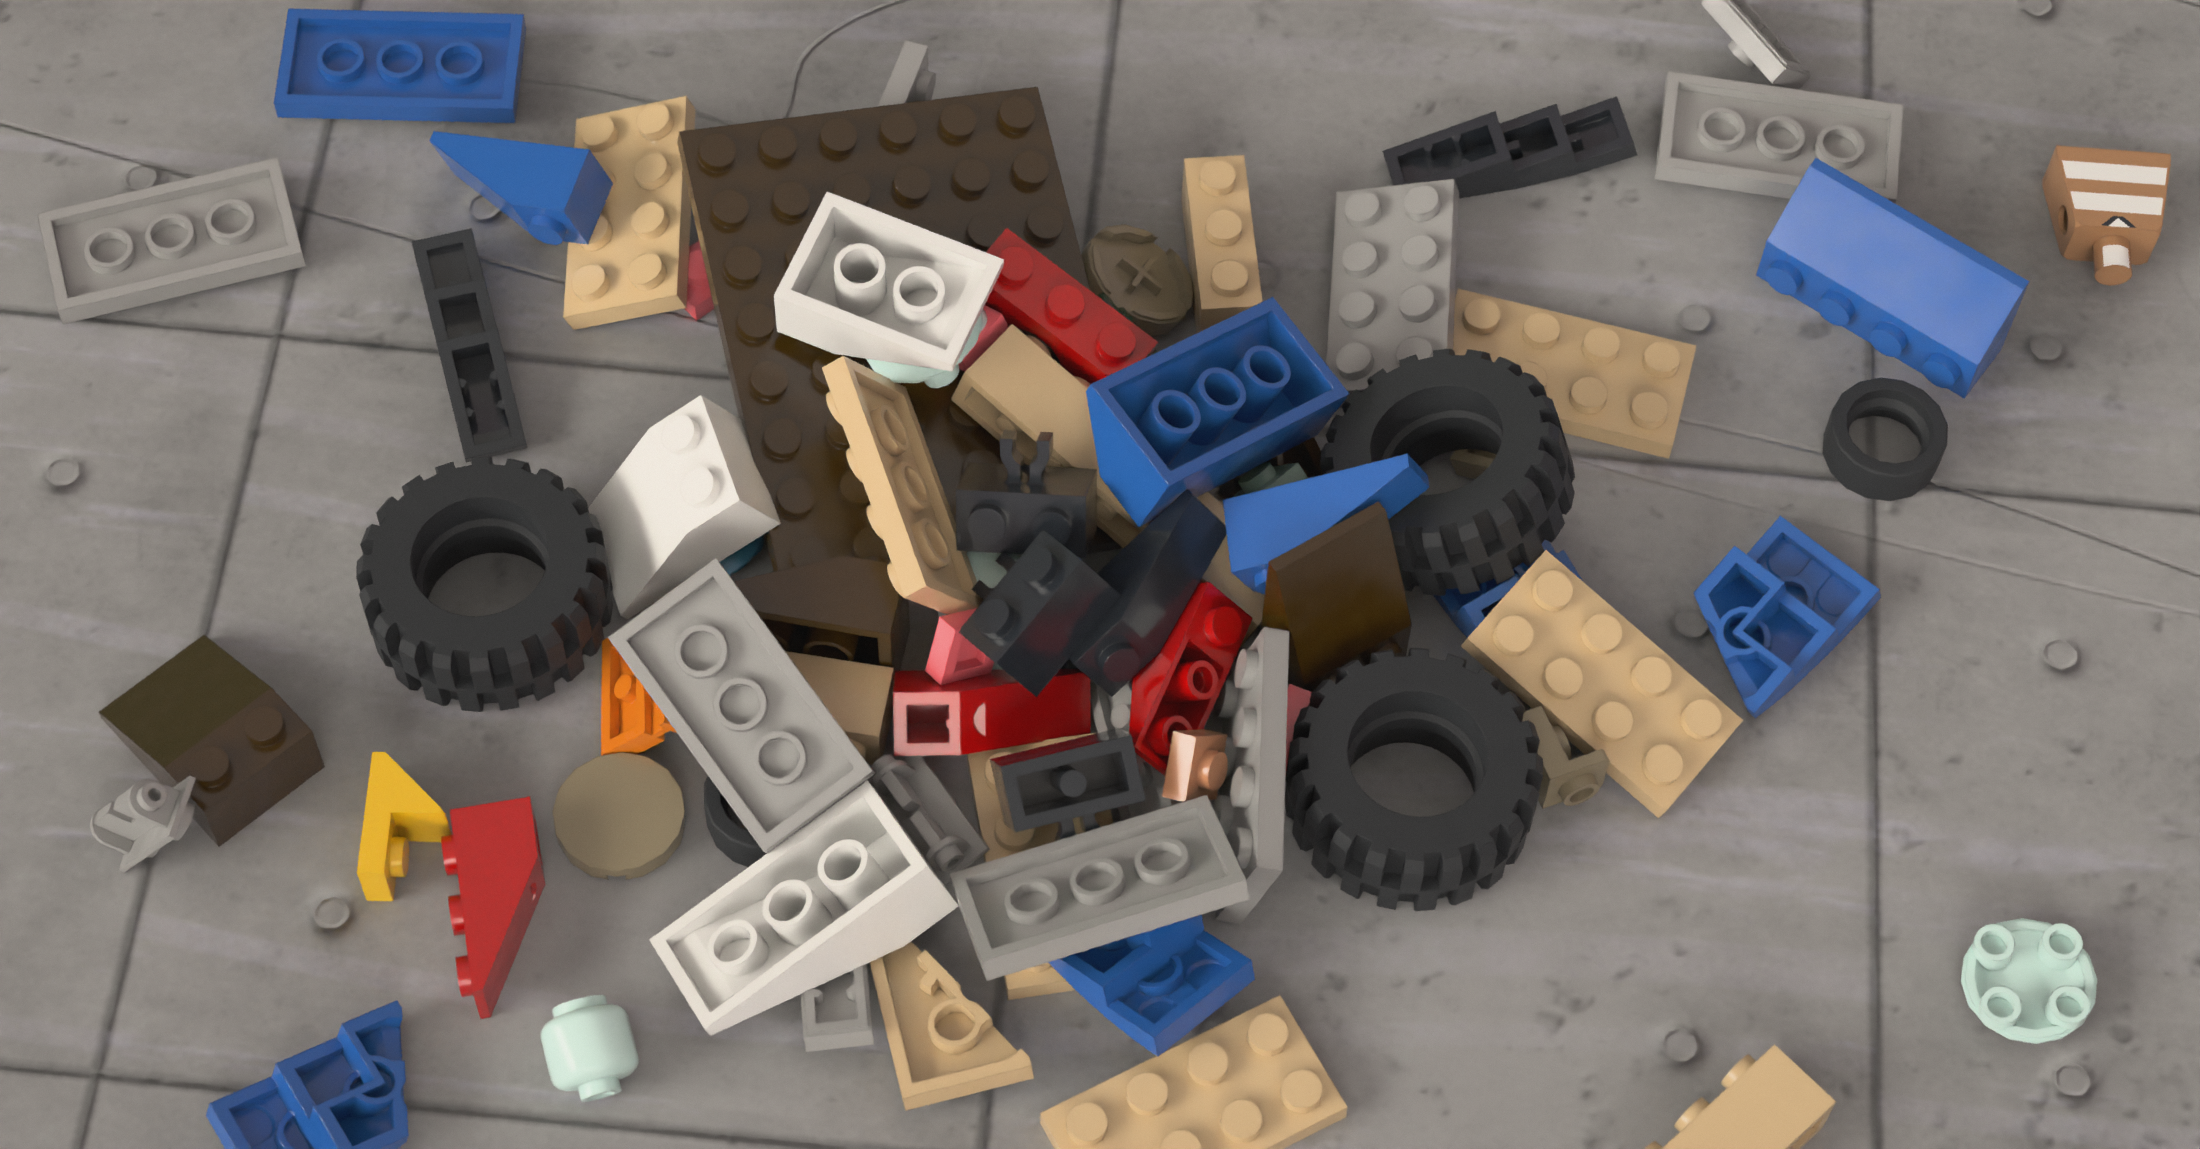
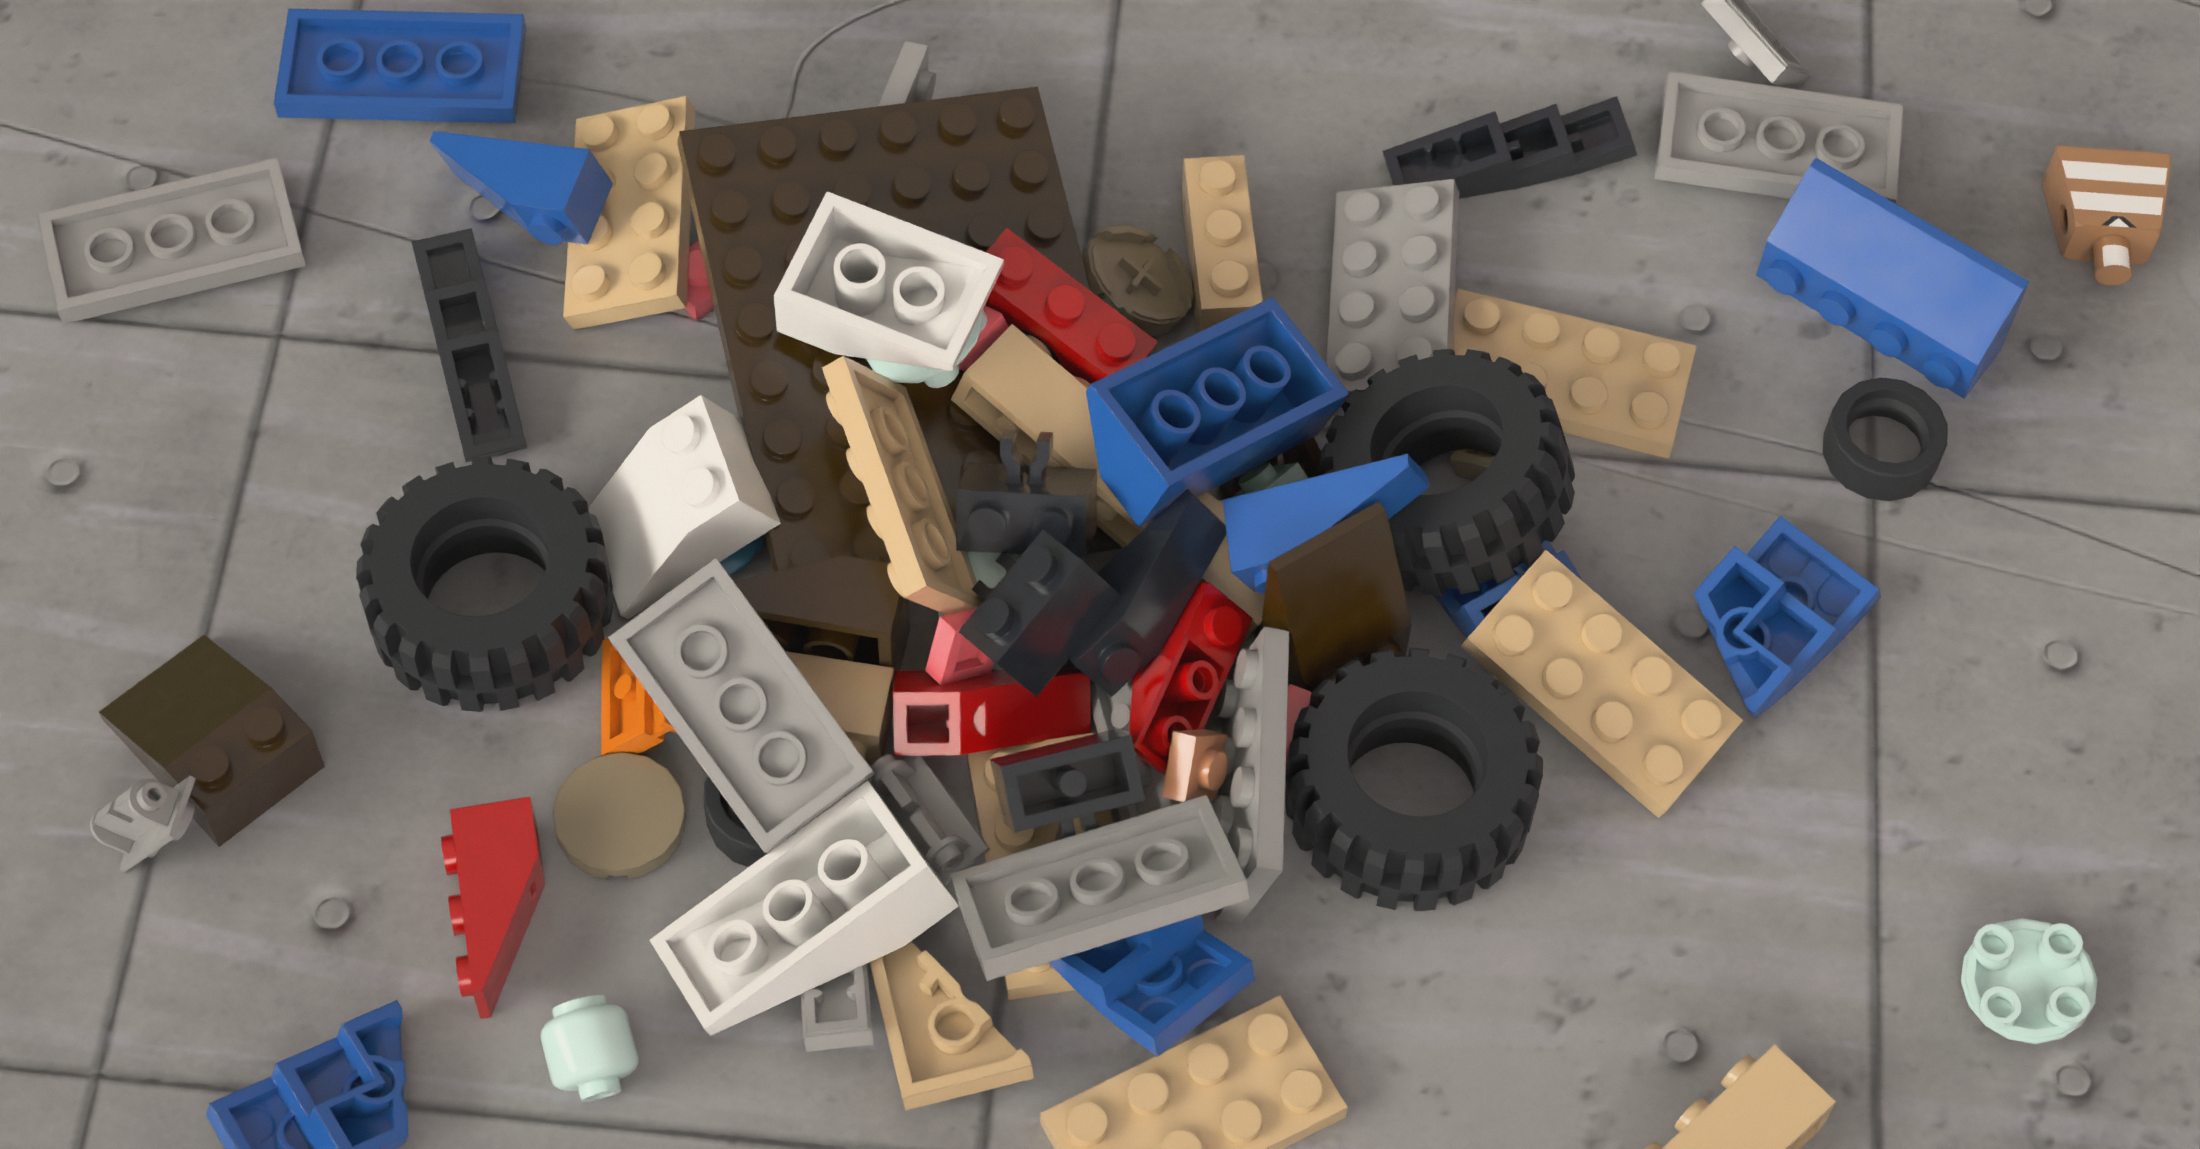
(393, 815): yellow slope -> none
(1565, 778): dark tan bracket -> none

